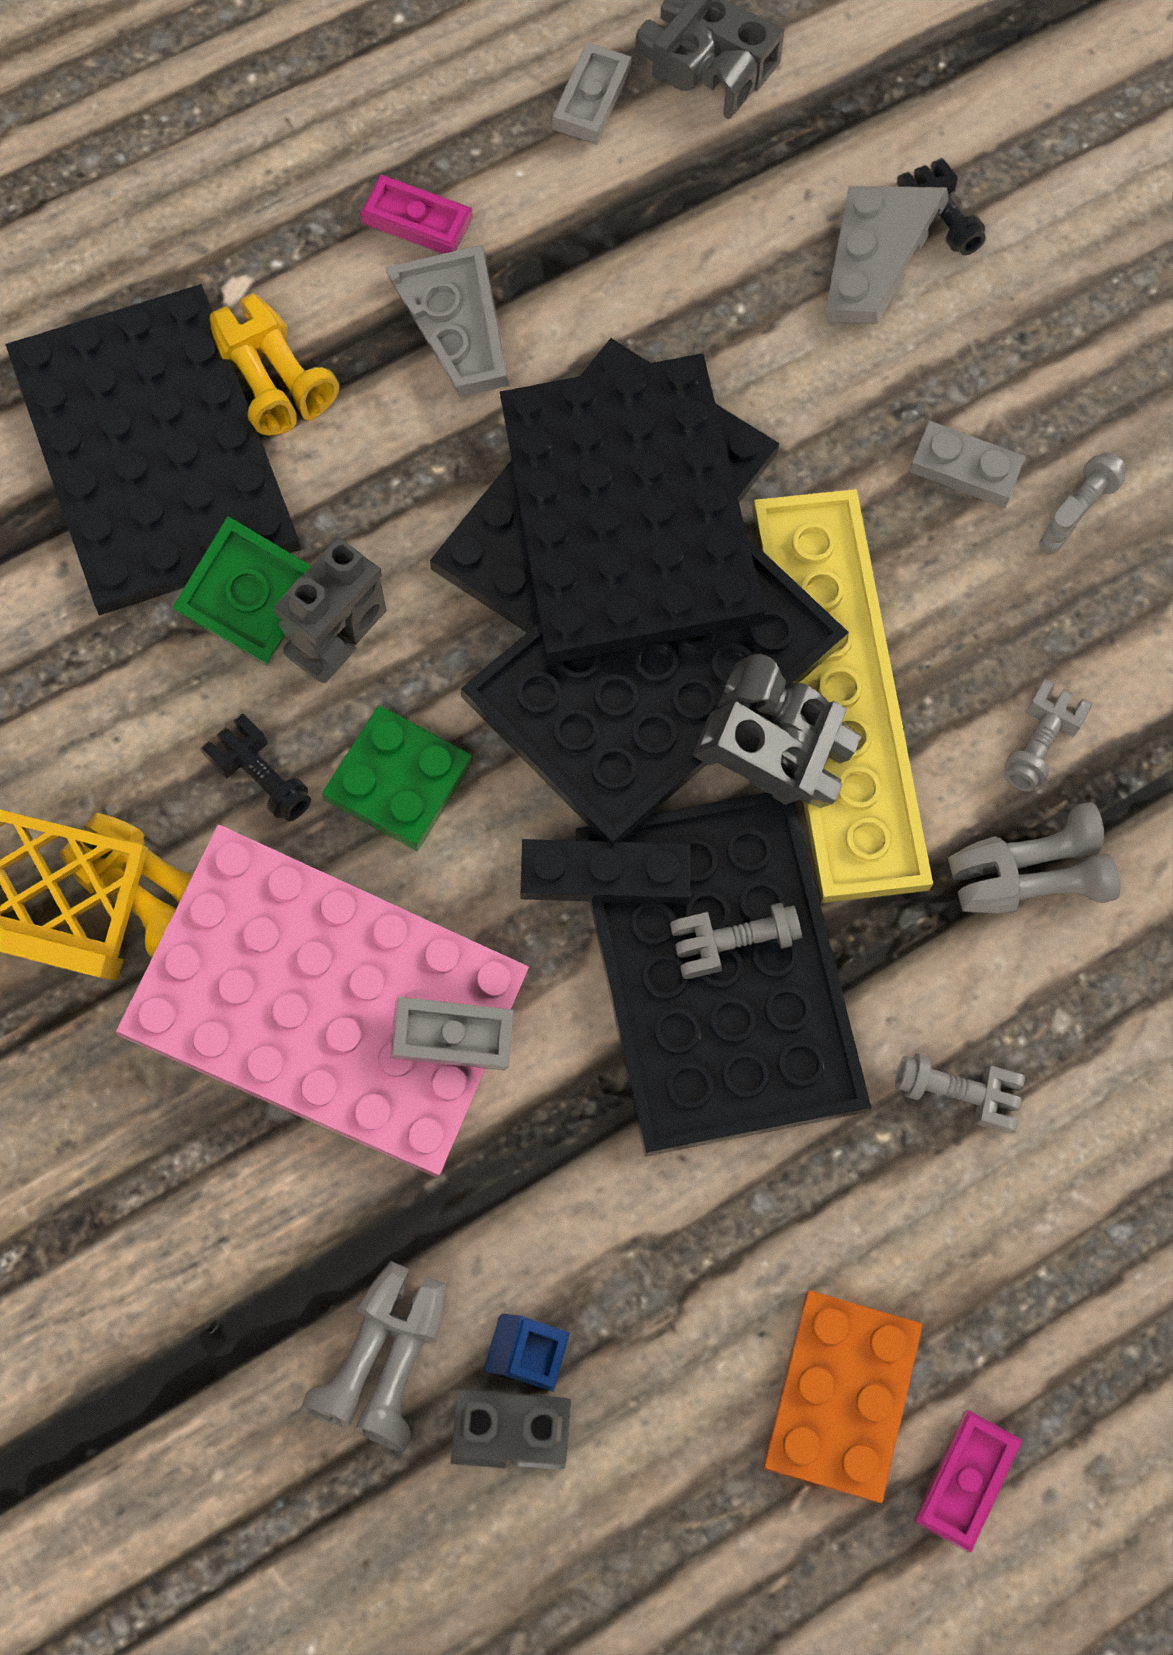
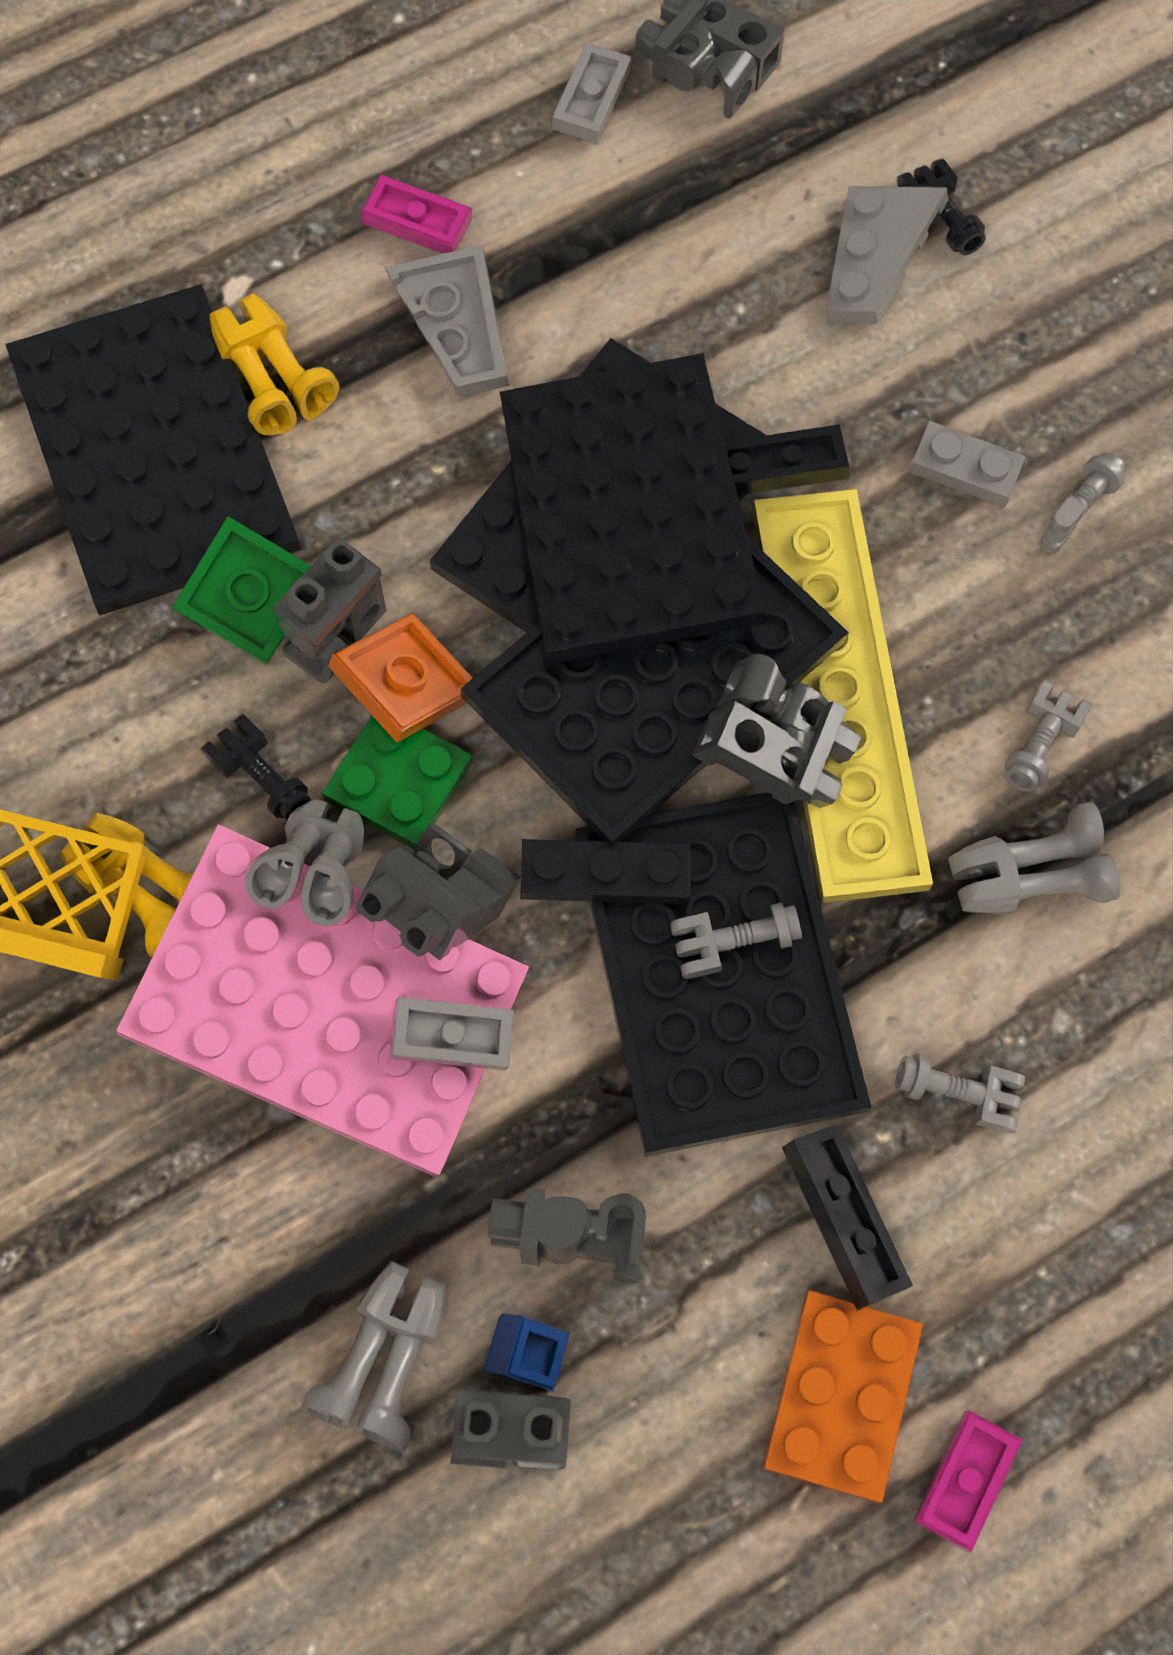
(330, 845): none -> light grey piece
(402, 676): none -> orange plate
(437, 902): none -> dark grey hips
(566, 1230): none -> dark grey hips
(788, 459): none -> black plate
(847, 1217): none -> black plate

